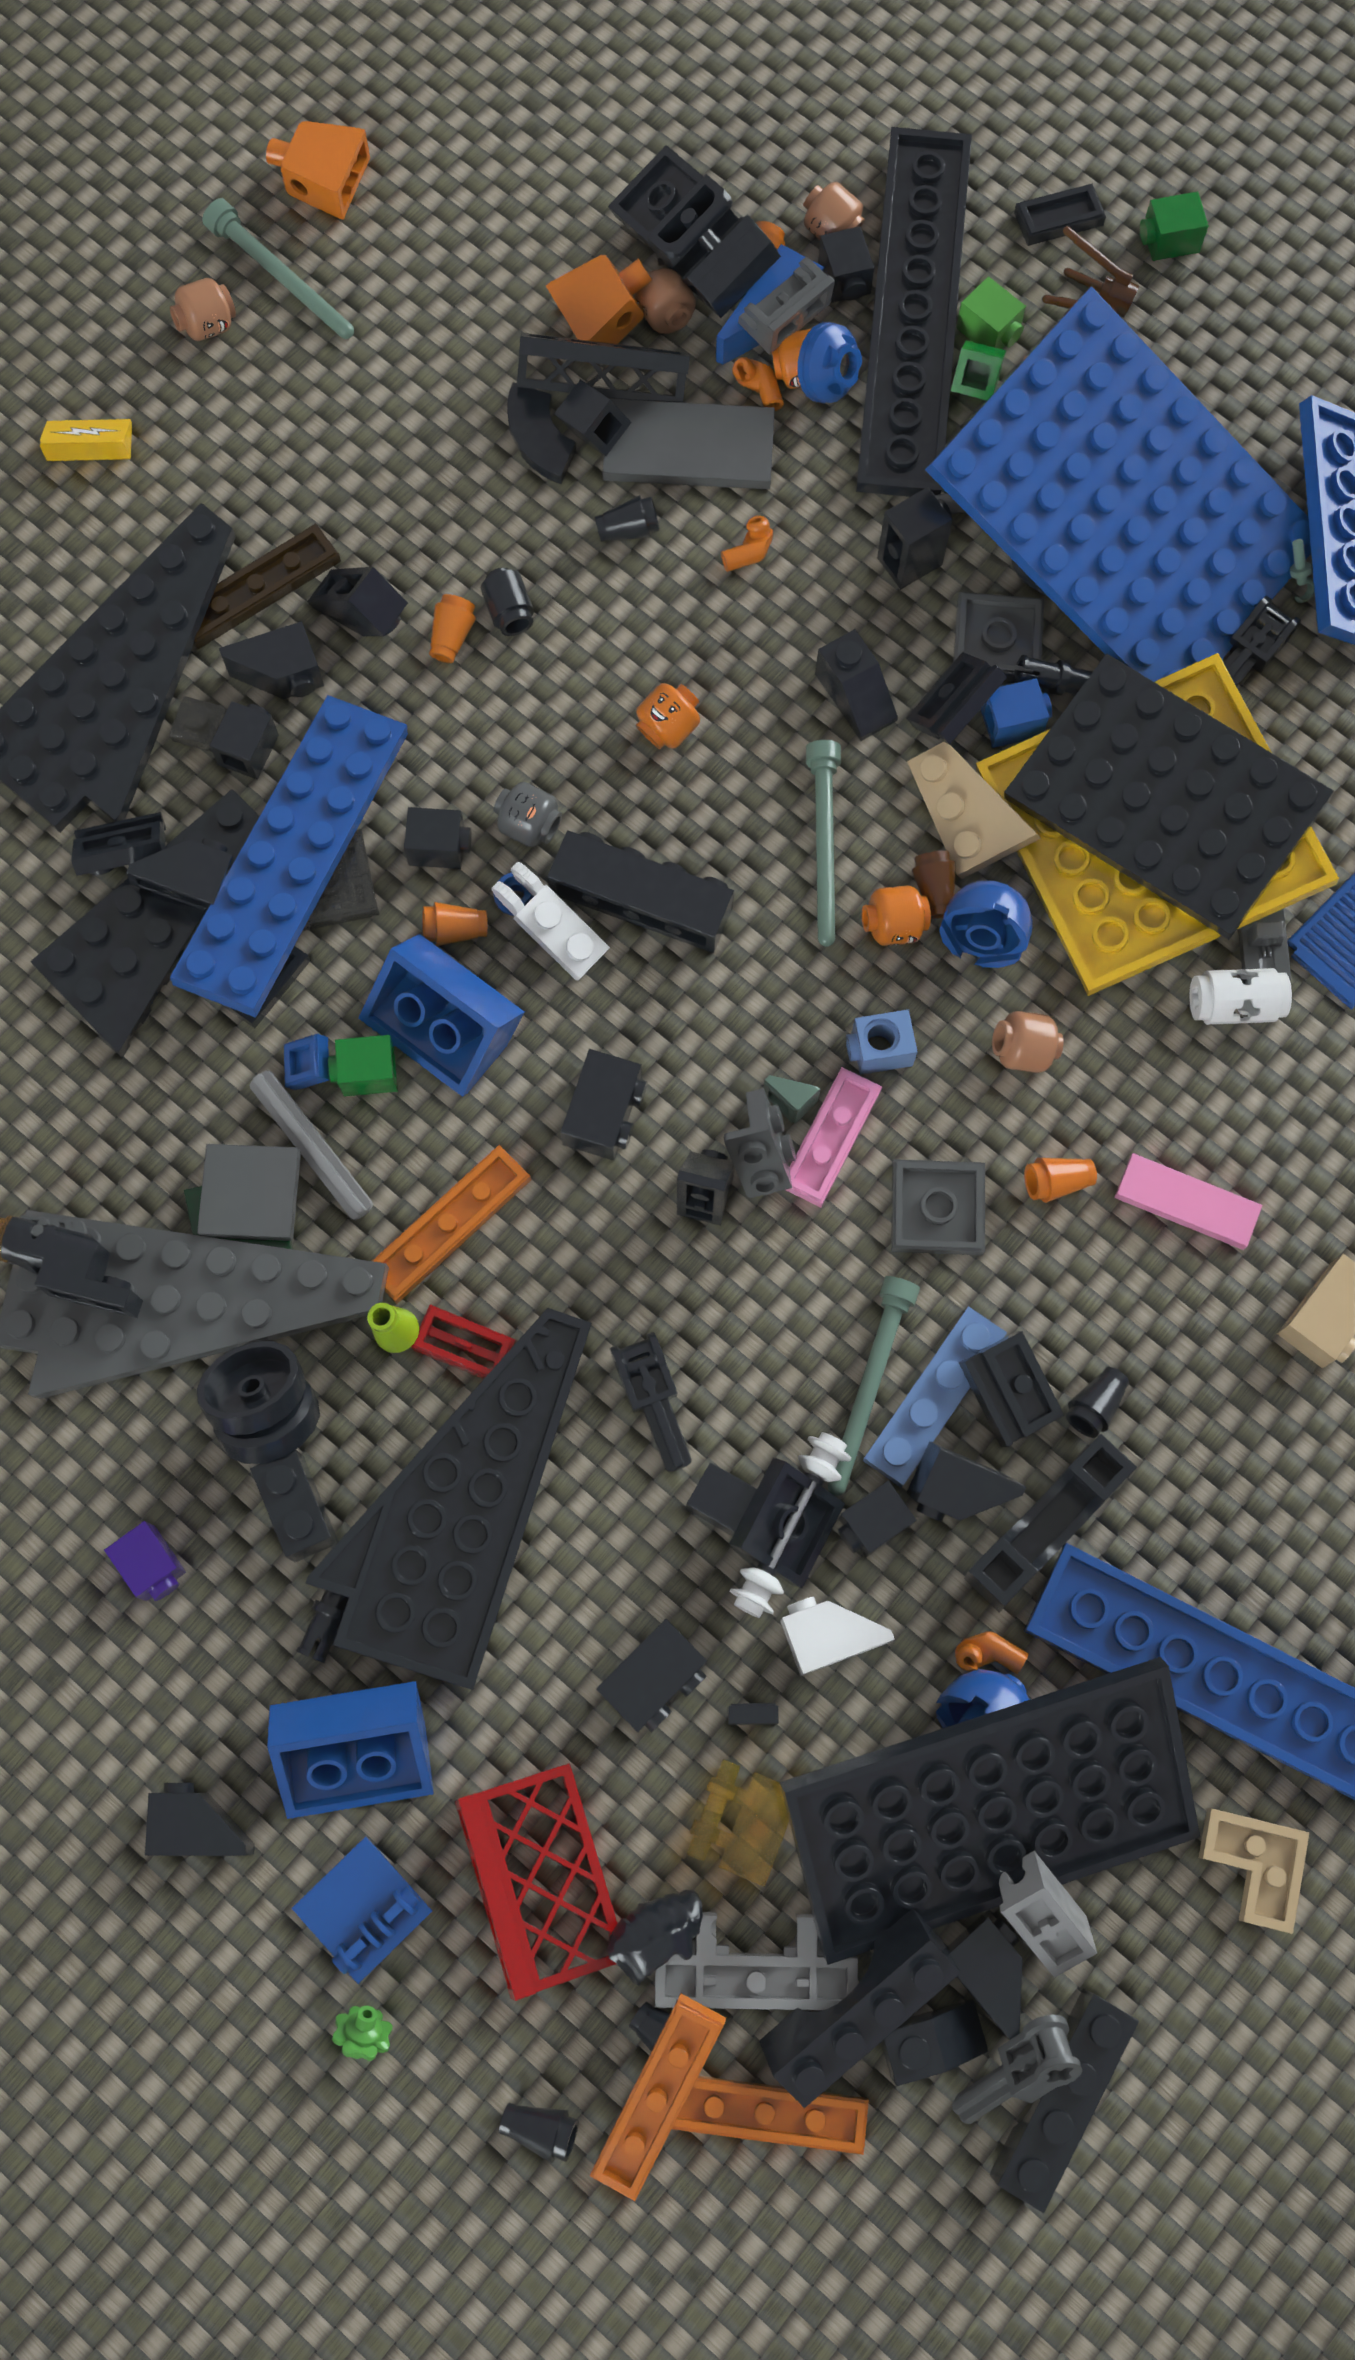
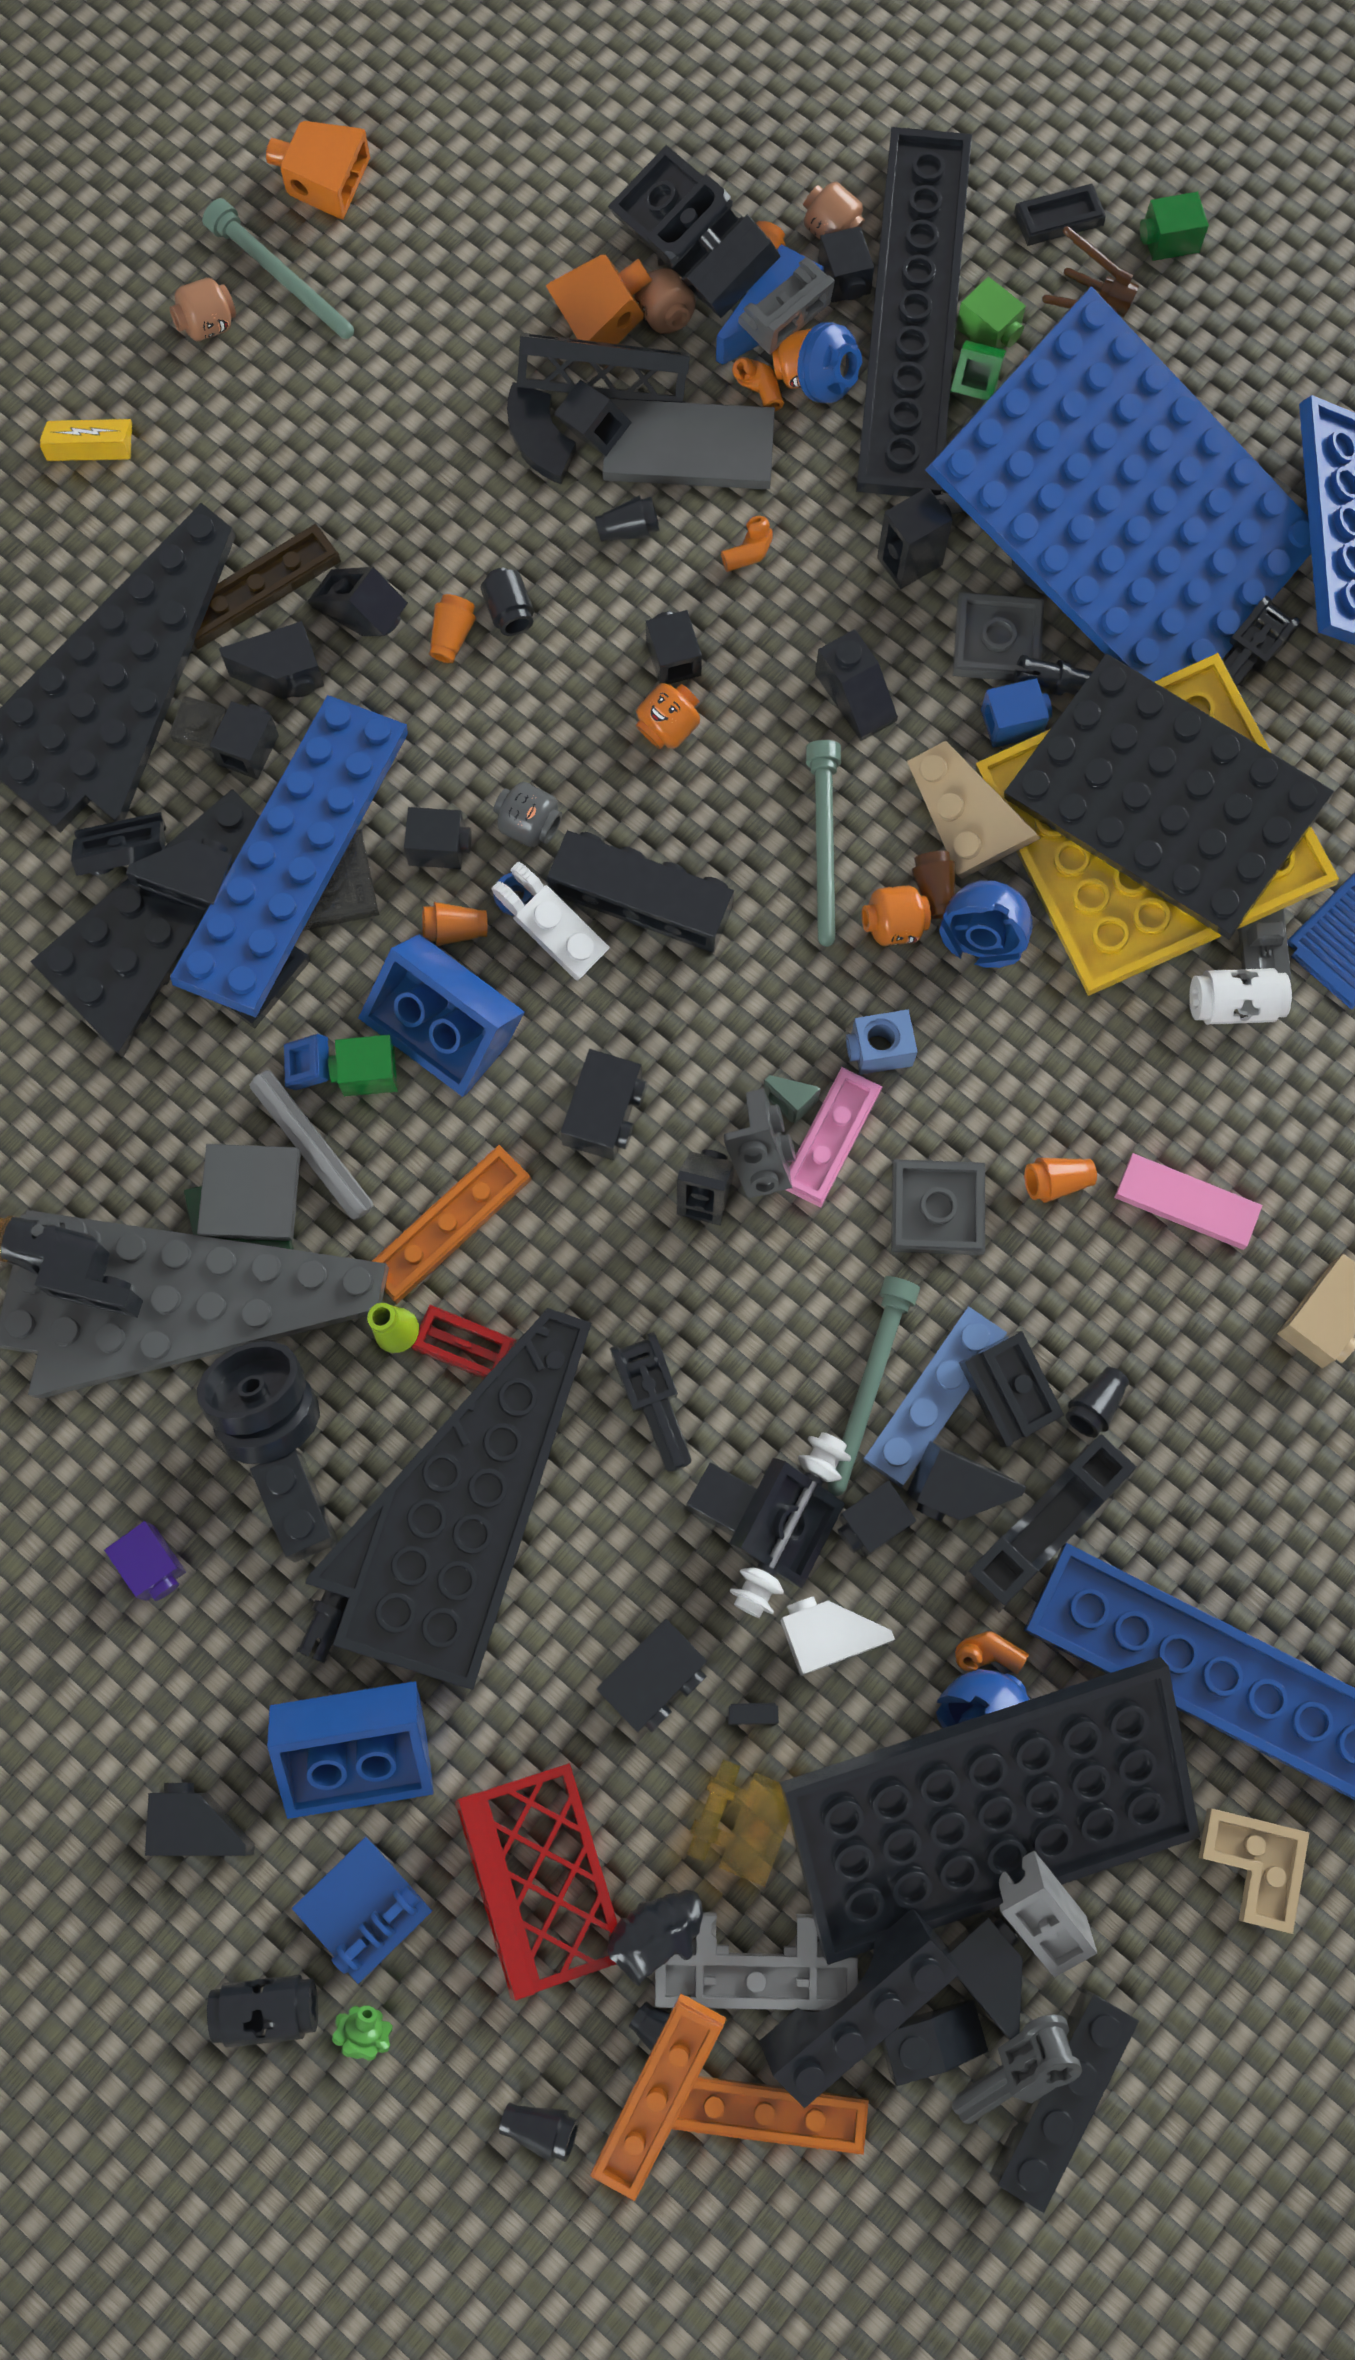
(242, 2012): none -> black piece
(673, 647): none -> black brick
(956, 697): black plate -> none
(1027, 1041): nougat head -> none
(1301, 570): sand green hand -> none

